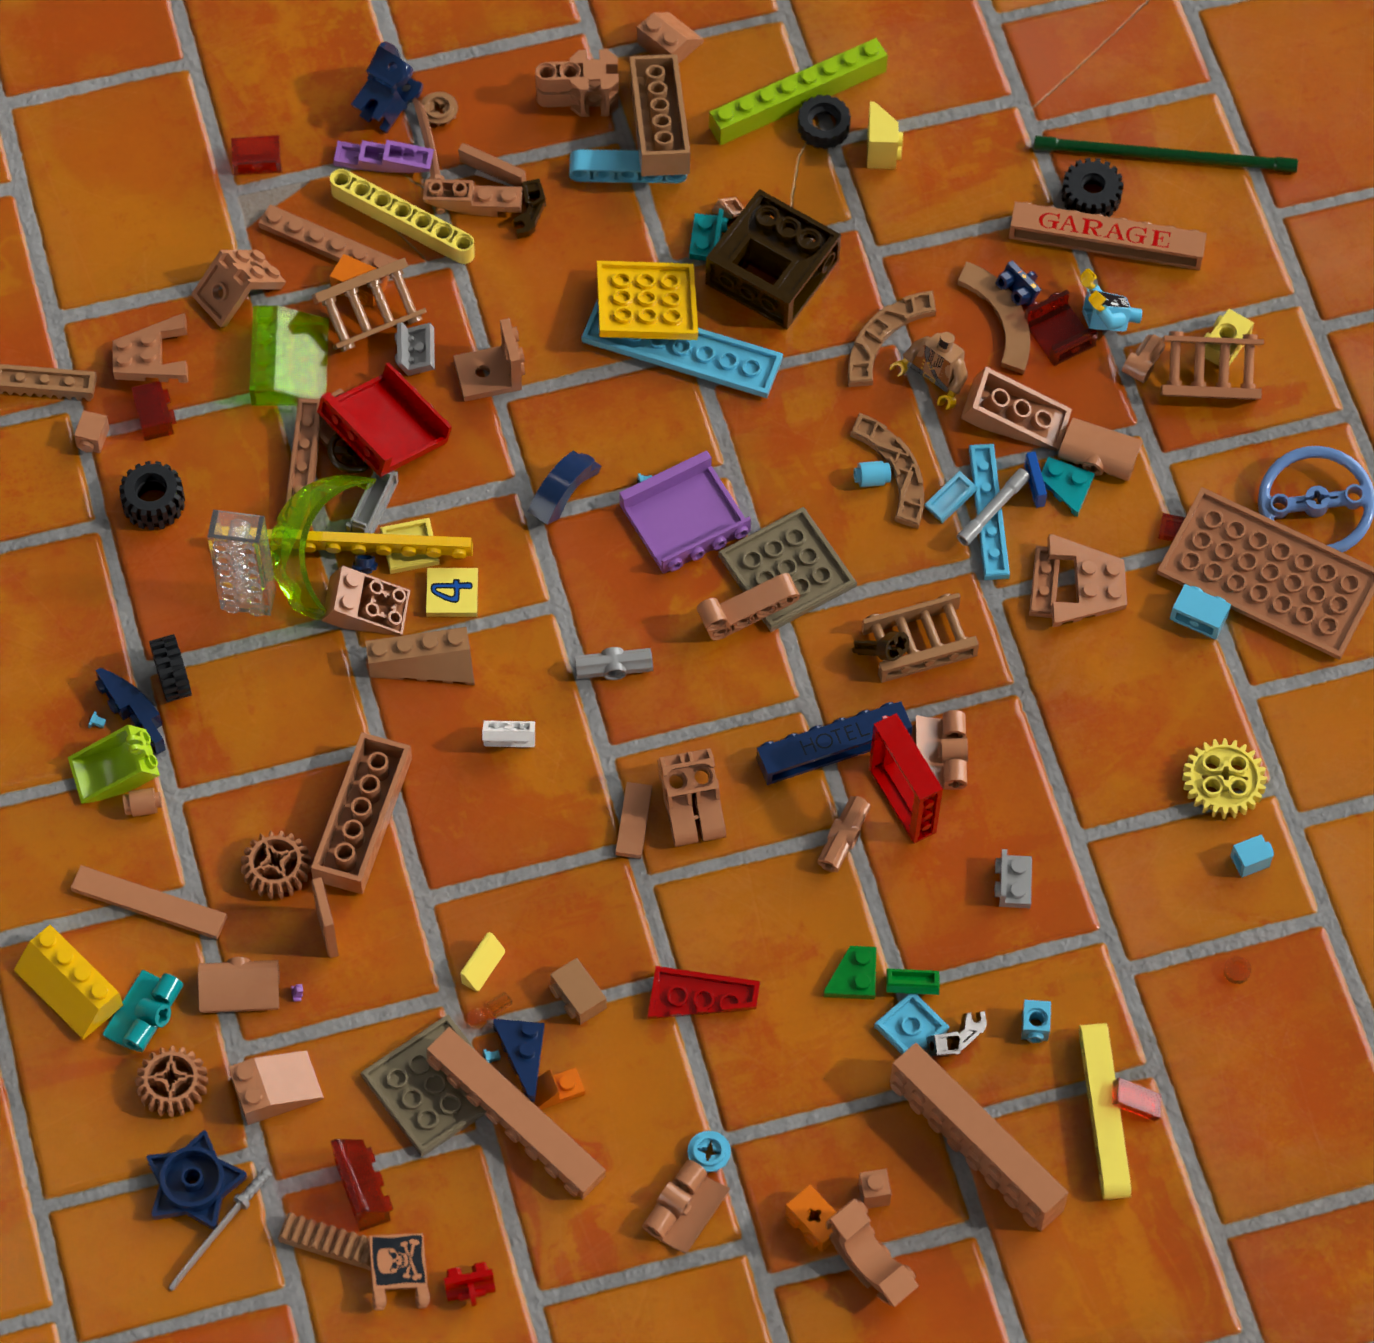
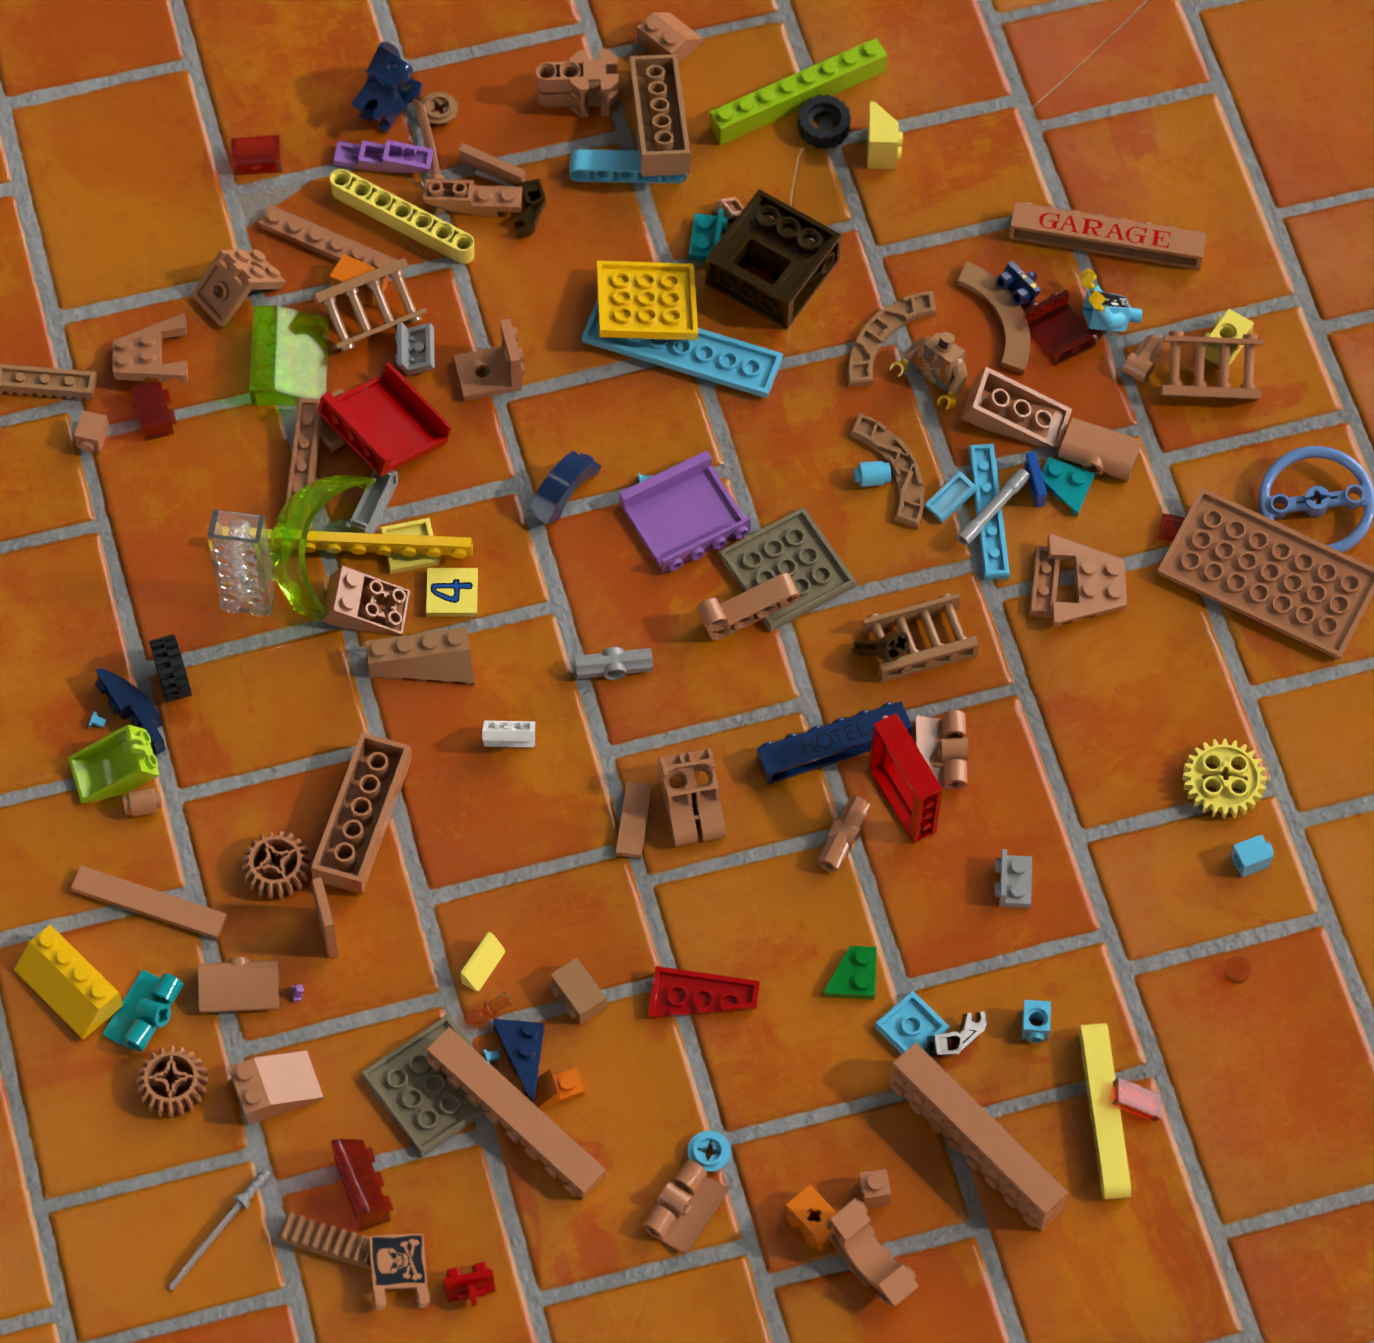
(149, 478): black tyre -> none
(188, 1164): dark blue plate -> none
(350, 463): dark brown piece -> none
(365, 564): dark blue plate -> none
(912, 981): green tile -> none
(1092, 173): black tyre -> none
(1200, 611): medium azure brick -> none
(1277, 164): dark green piece -> none

